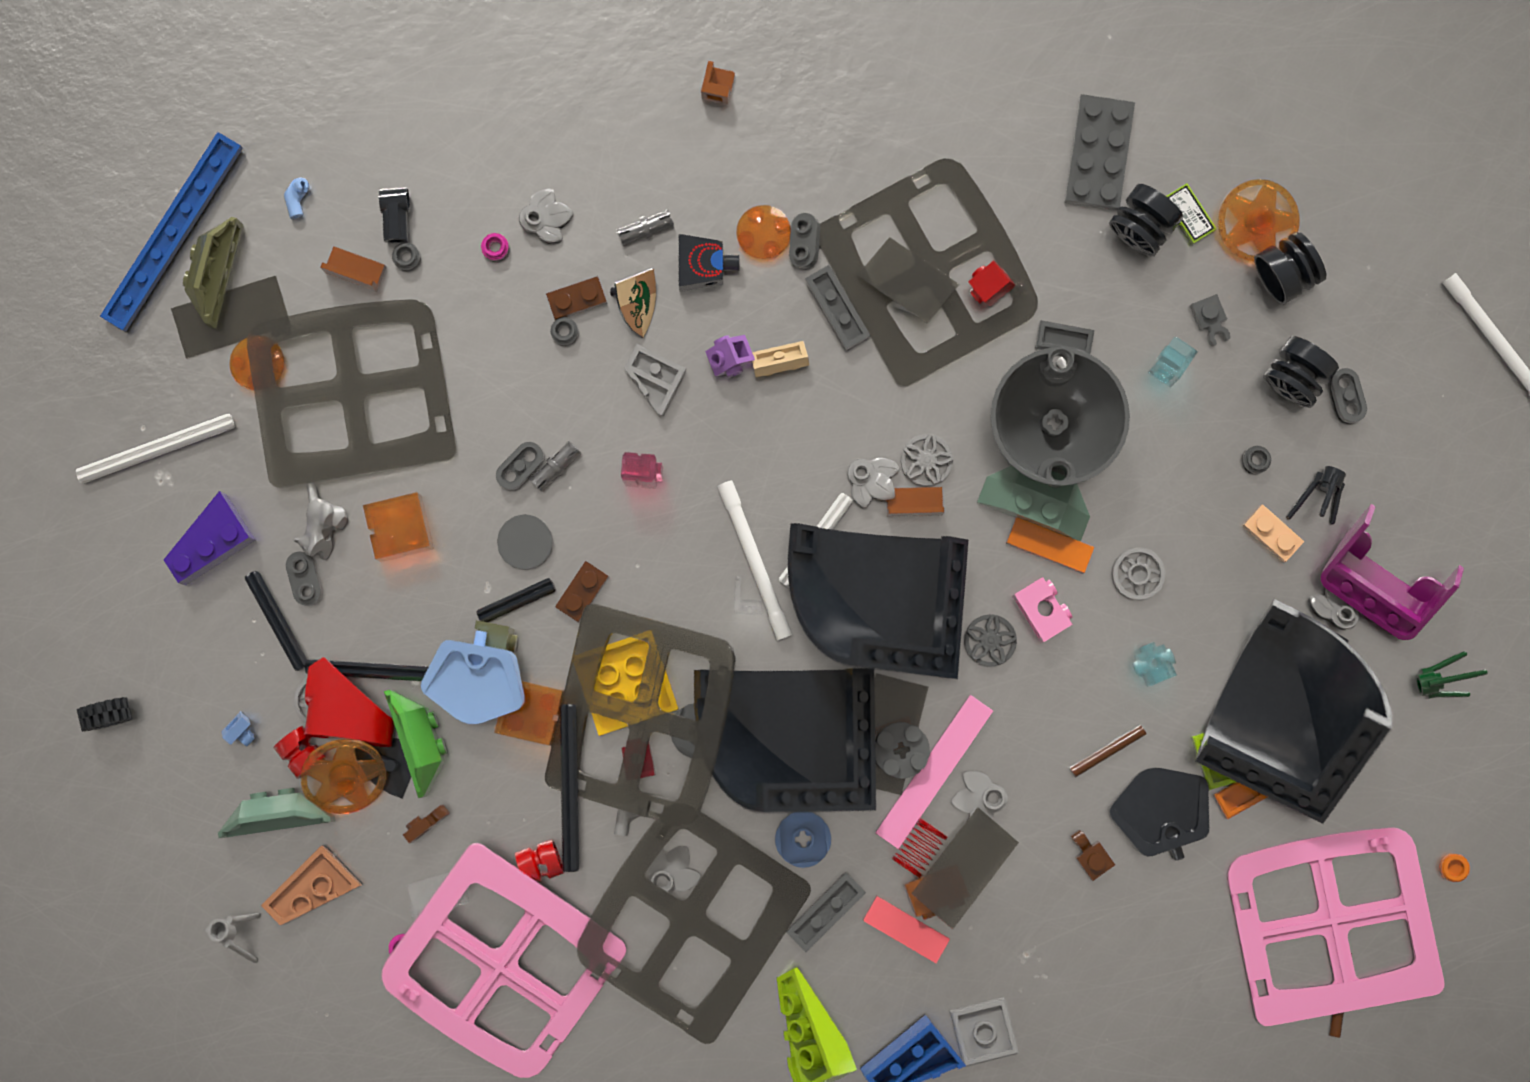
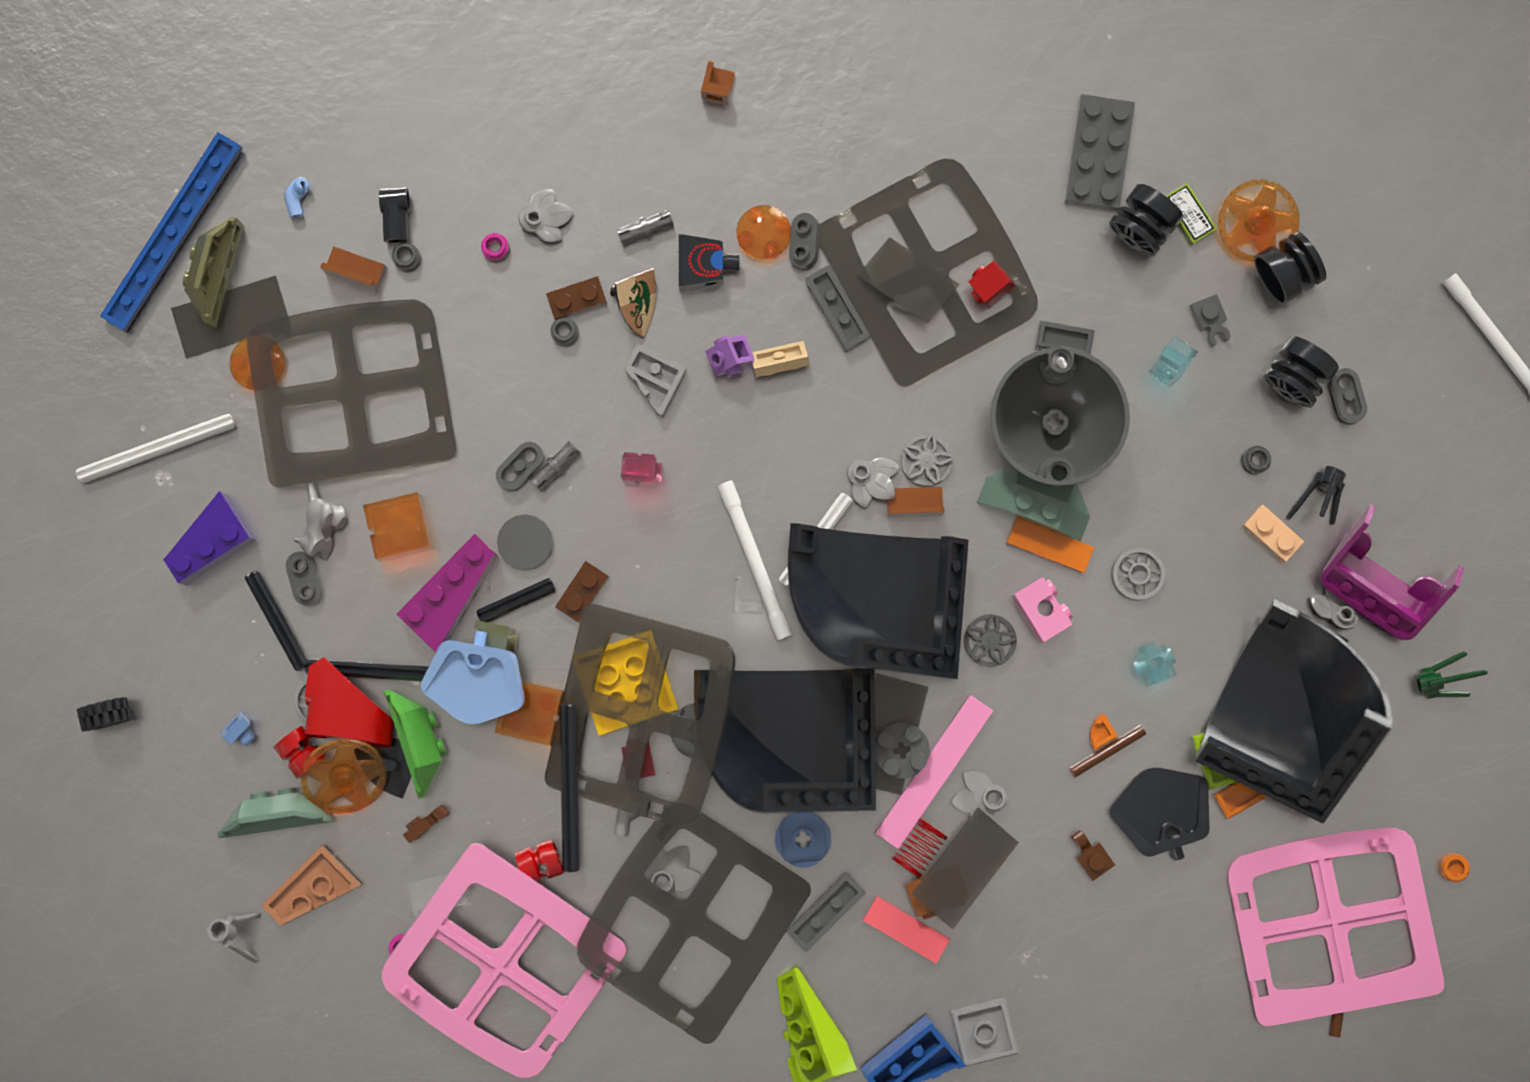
(443, 600): none -> magenta wedge
(1101, 732): none -> orange tile

